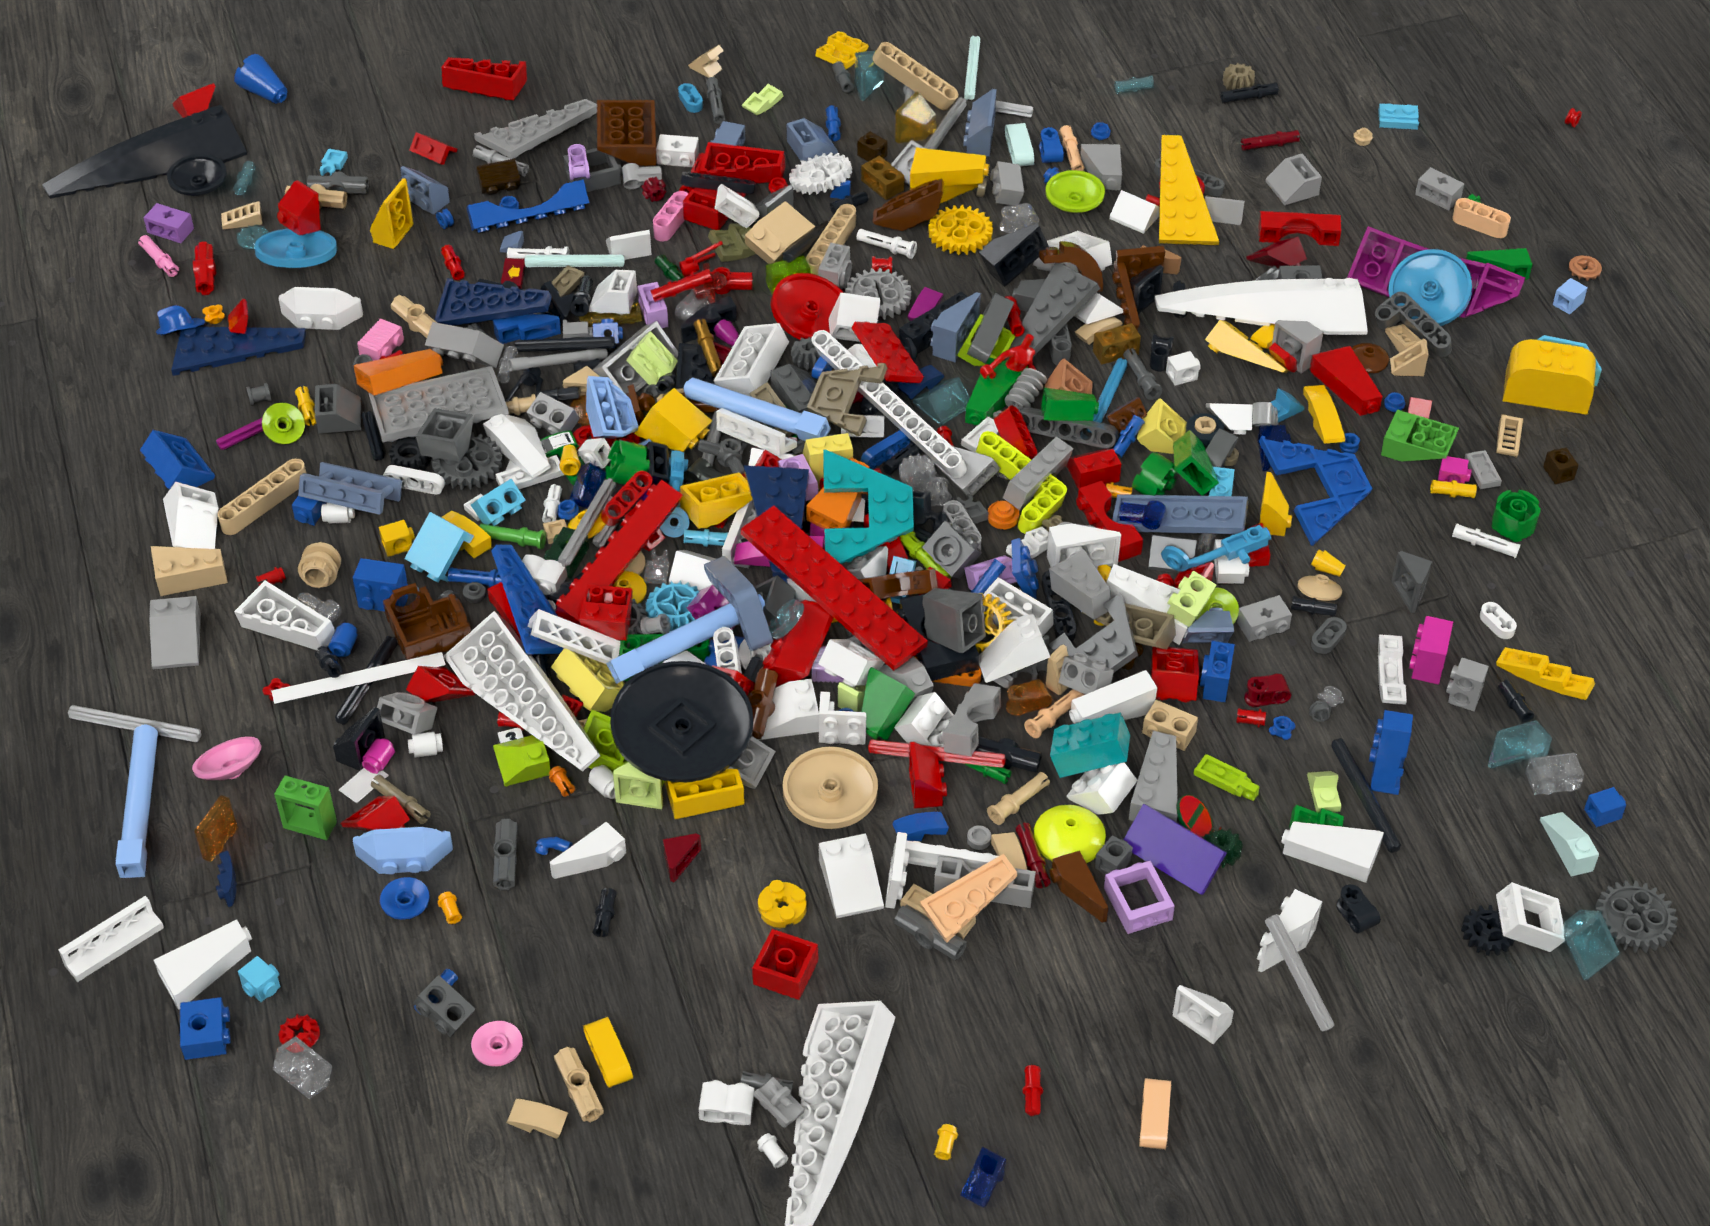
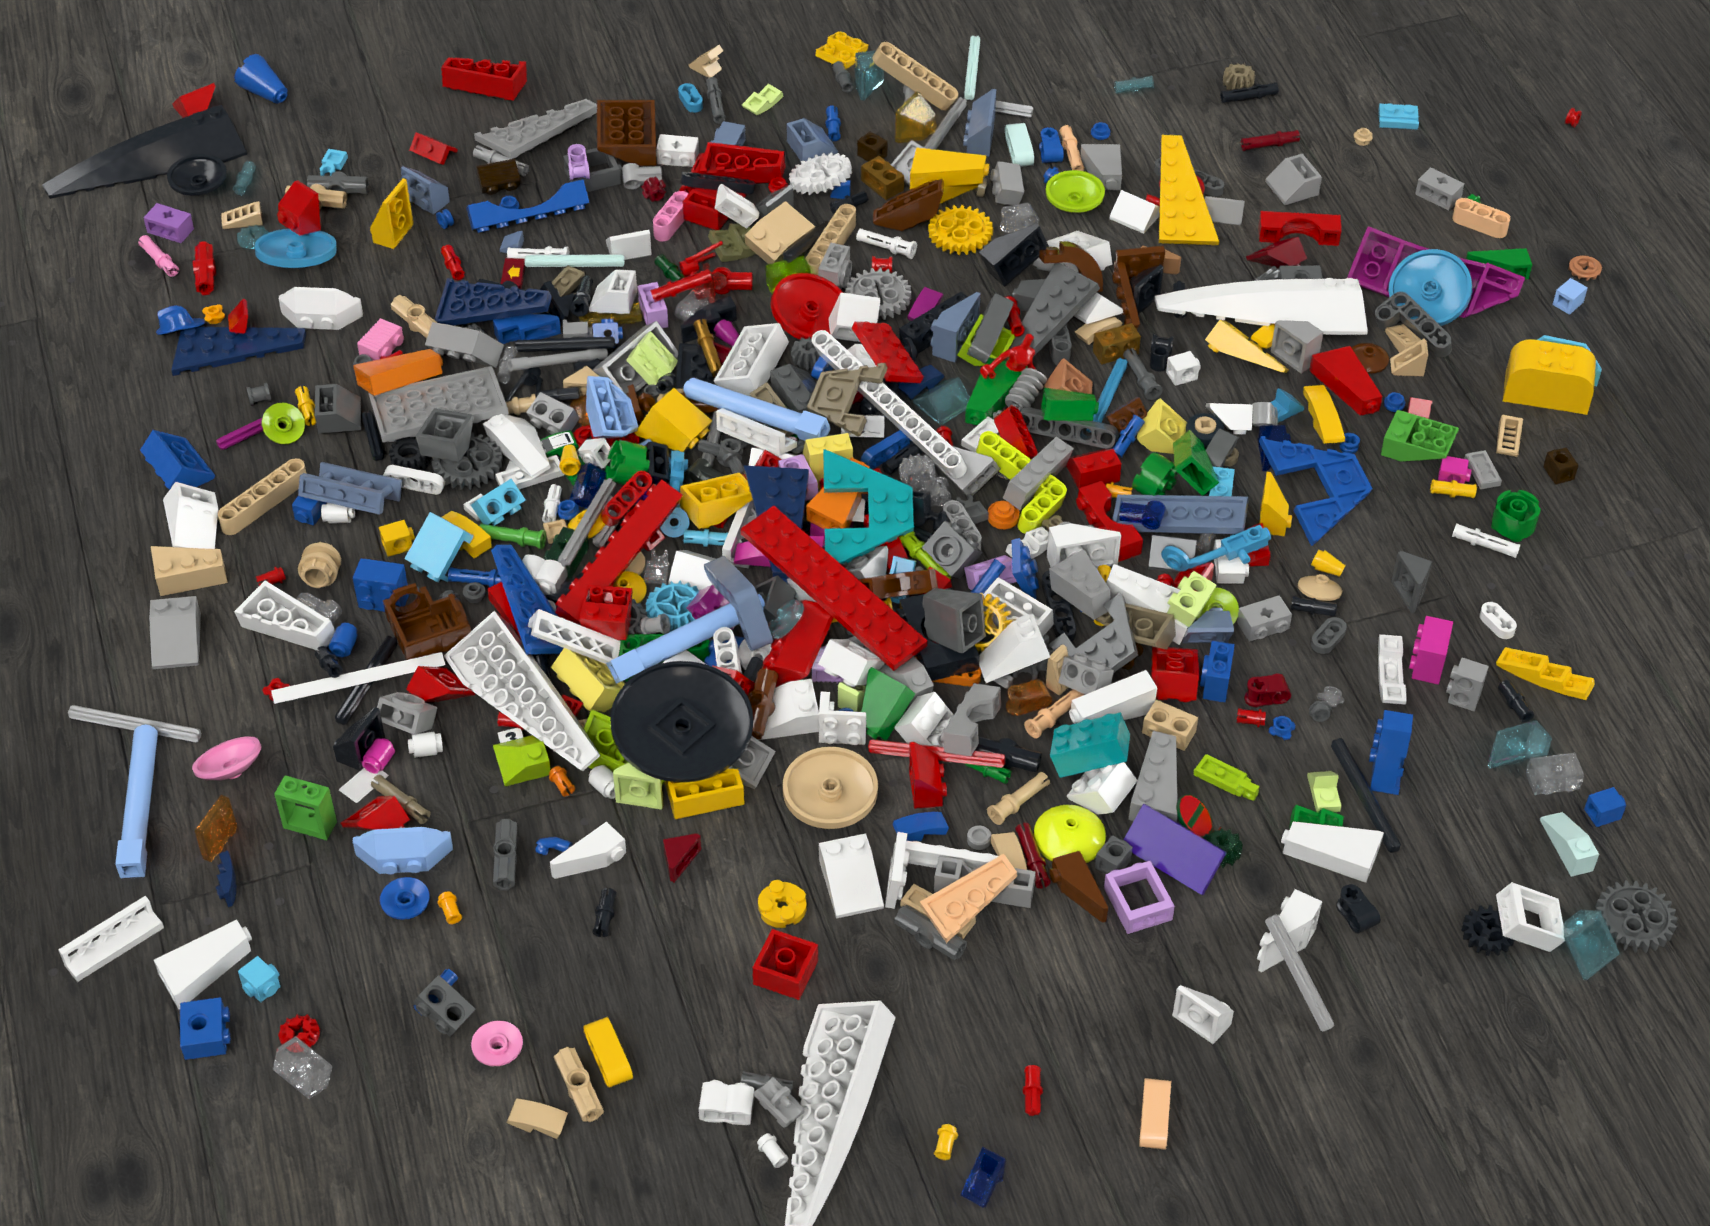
(1283, 357): red slope -> none

